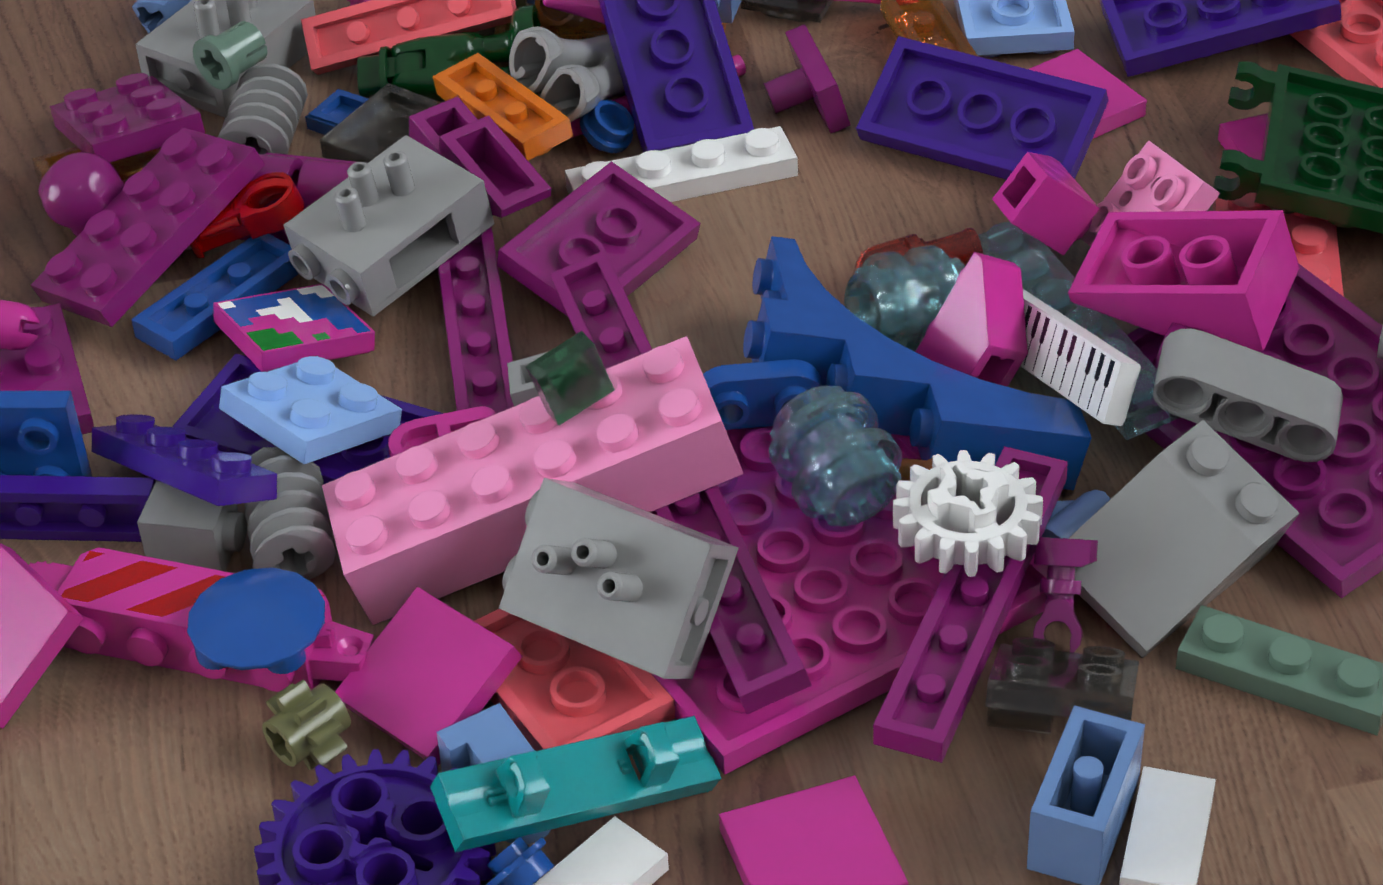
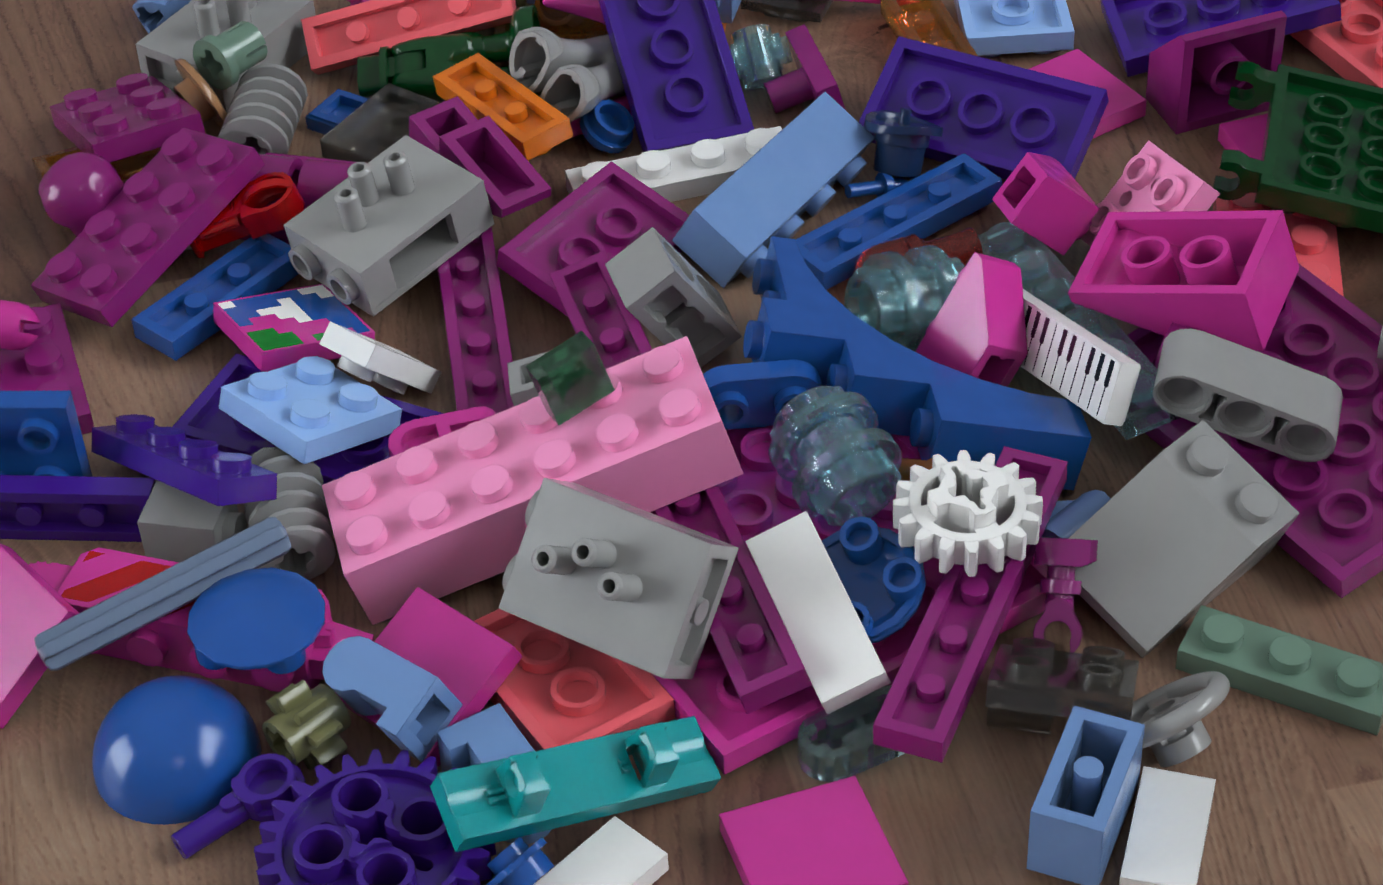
(160, 594): none -> sand blue axle
(172, 749): none -> blue piece
(199, 94): none -> medium nougat piece
(254, 789): none -> dark purple plate
(378, 361): none -> white plate
(383, 683): none -> medium blue leg
(672, 296): none -> light grey brick
(758, 55): none -> clear light blue gear
(774, 190): none -> medium blue brick
(817, 613): none -> white tile
(845, 728): none -> clear light blue beam
(877, 574): none -> blue dish
(882, 184): none -> blue hand
(900, 141): none -> dark blue piece
(913, 208): none -> blue plate
(1175, 714): none -> light grey piece
(1195, 71): none -> magenta slope

